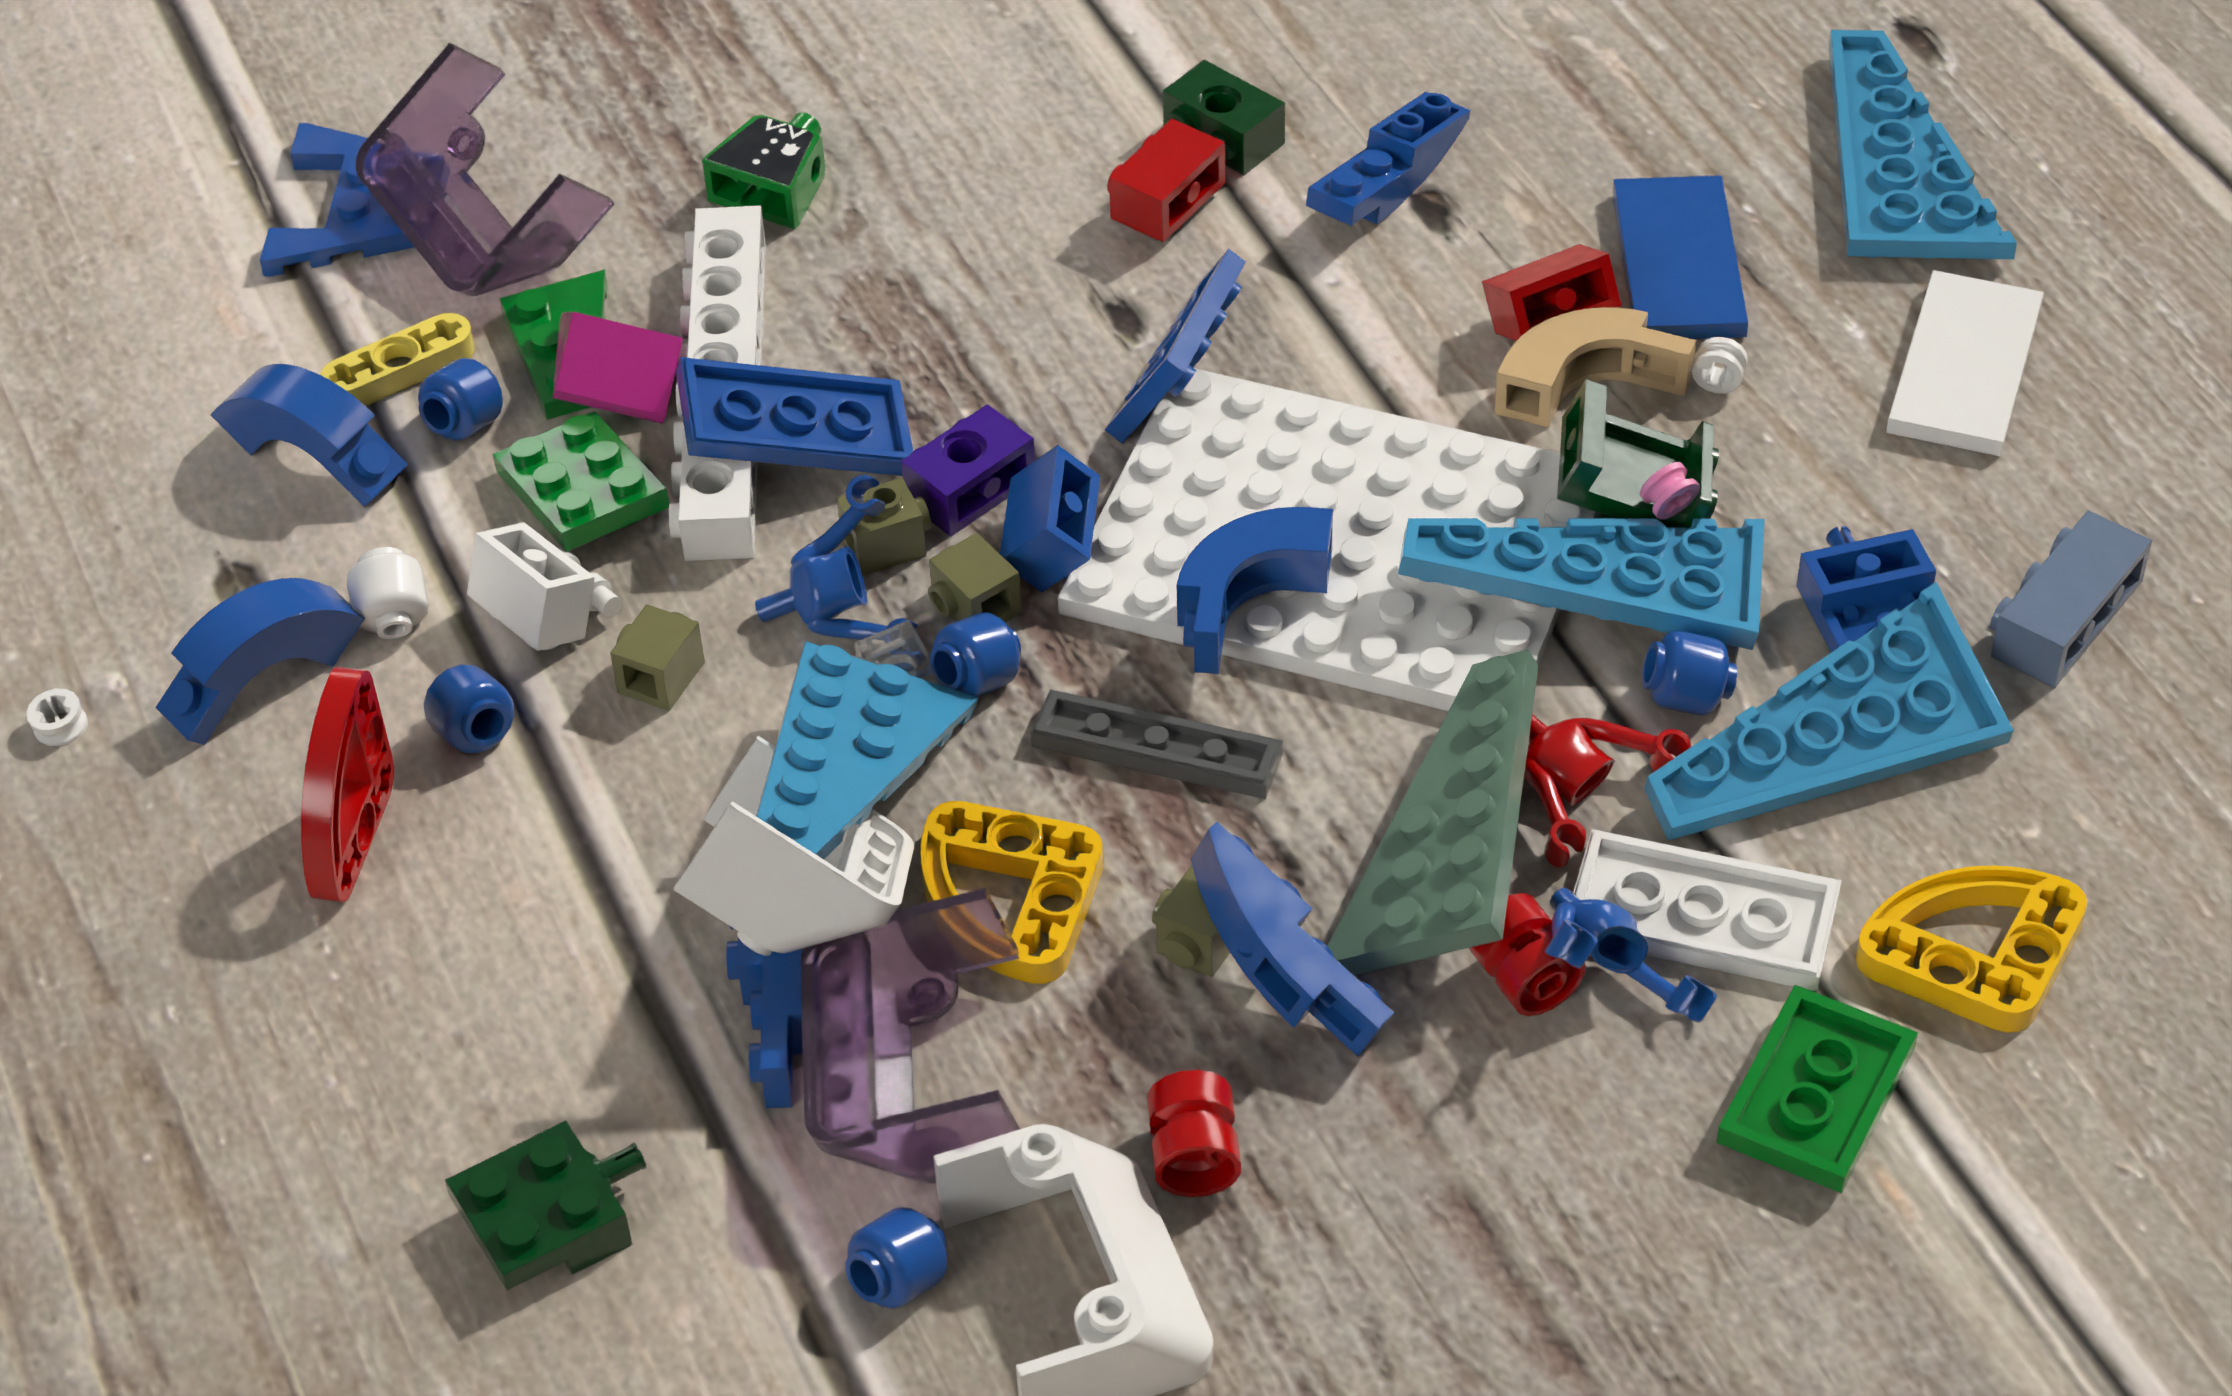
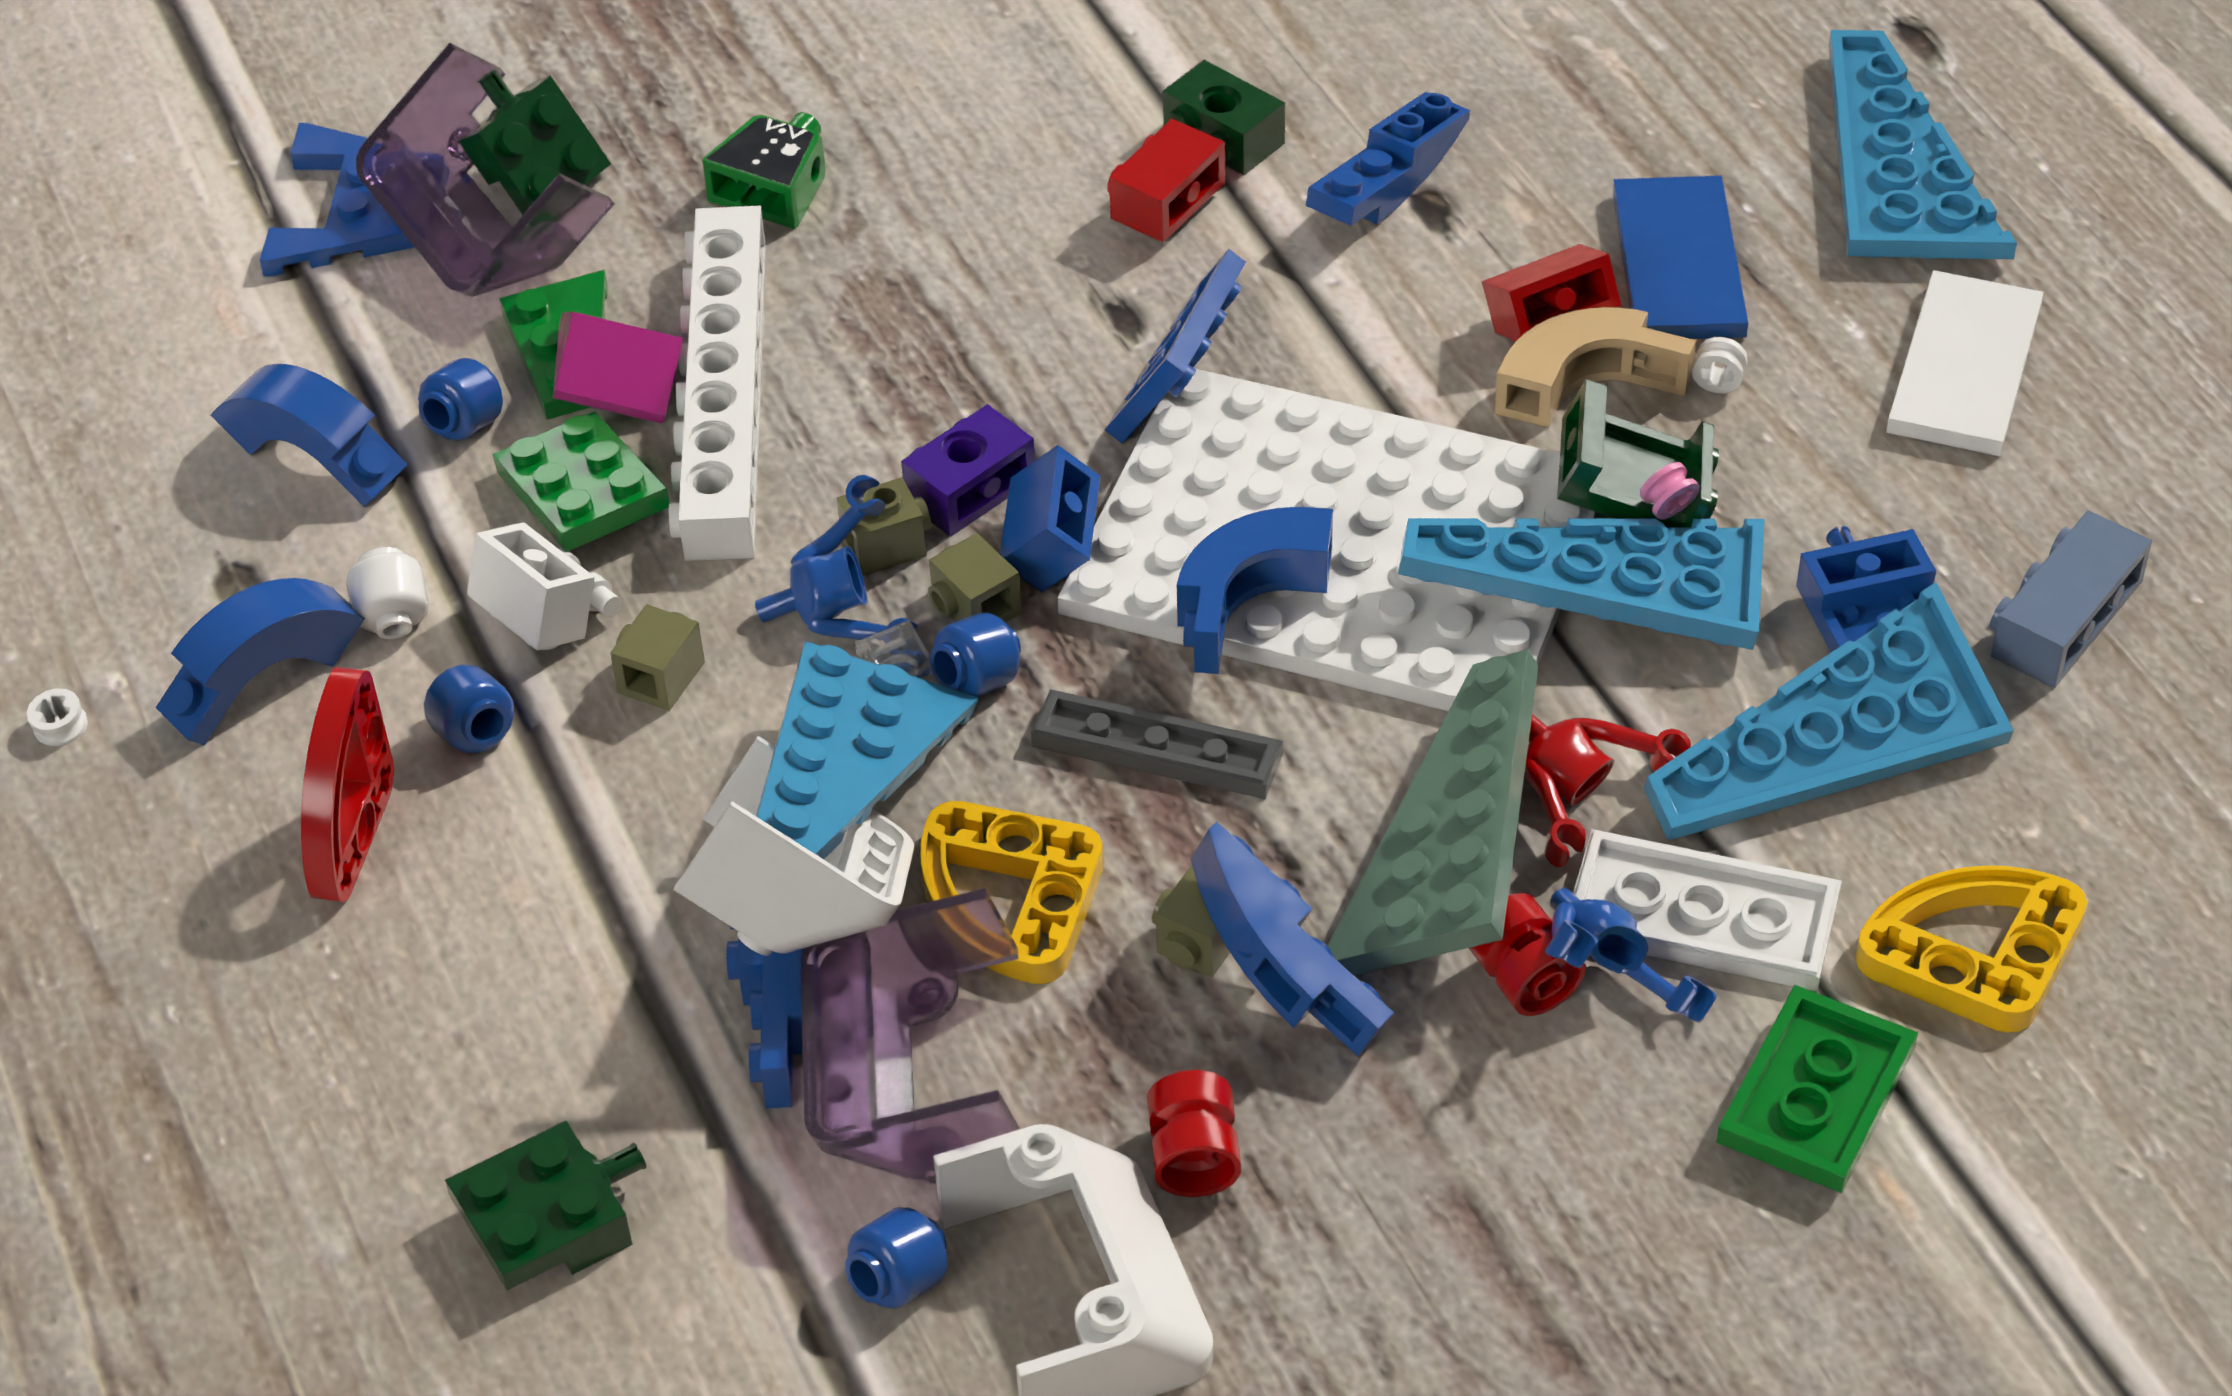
(427, 335): light yellow beam -> none
(531, 140): none -> dark green plate
(793, 416): blue tile -> none
(1688, 672): blue head -> none

